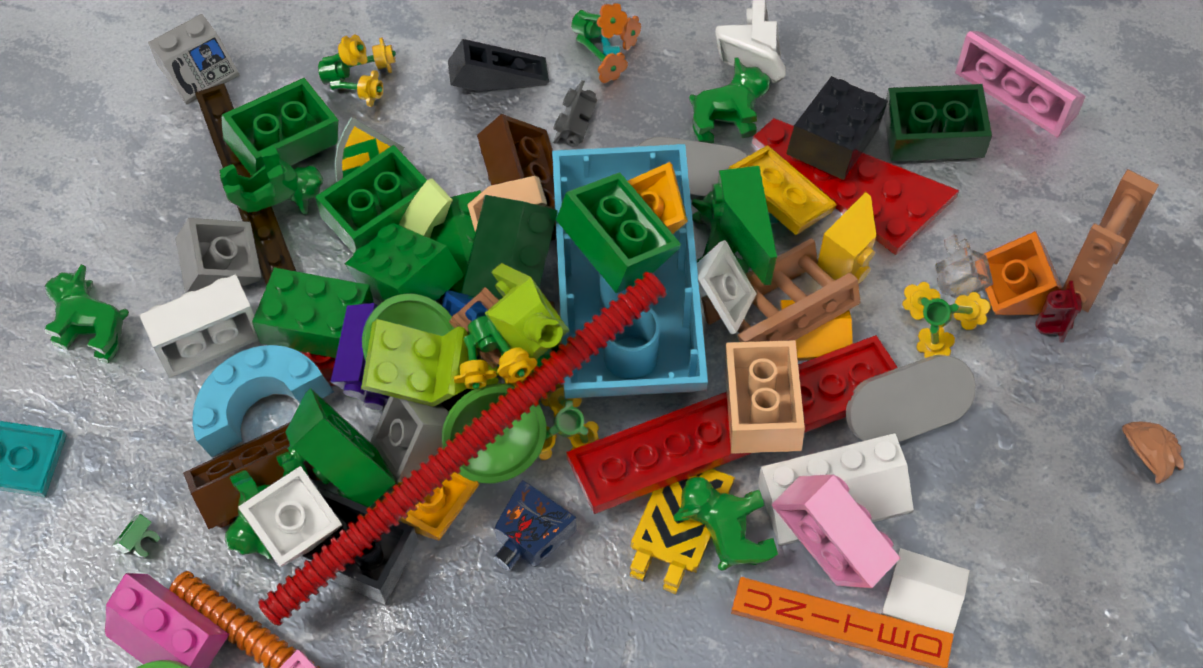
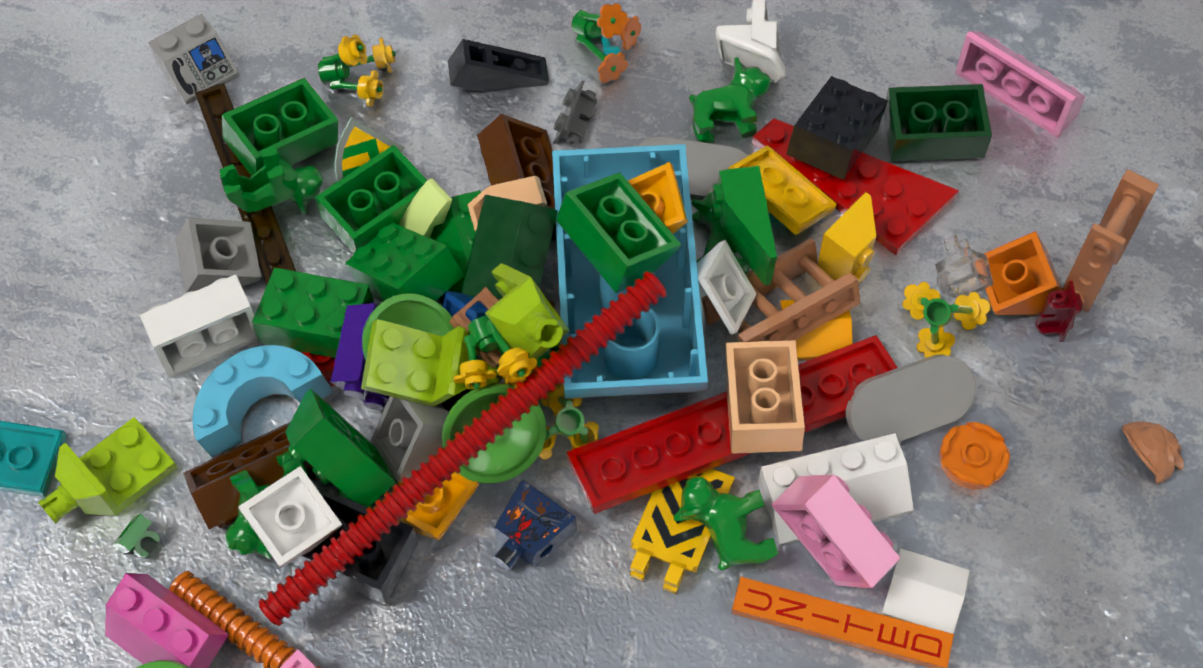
(81, 314): green animal -> none
(108, 474): none -> lime plate
(974, 455): none -> orange tile

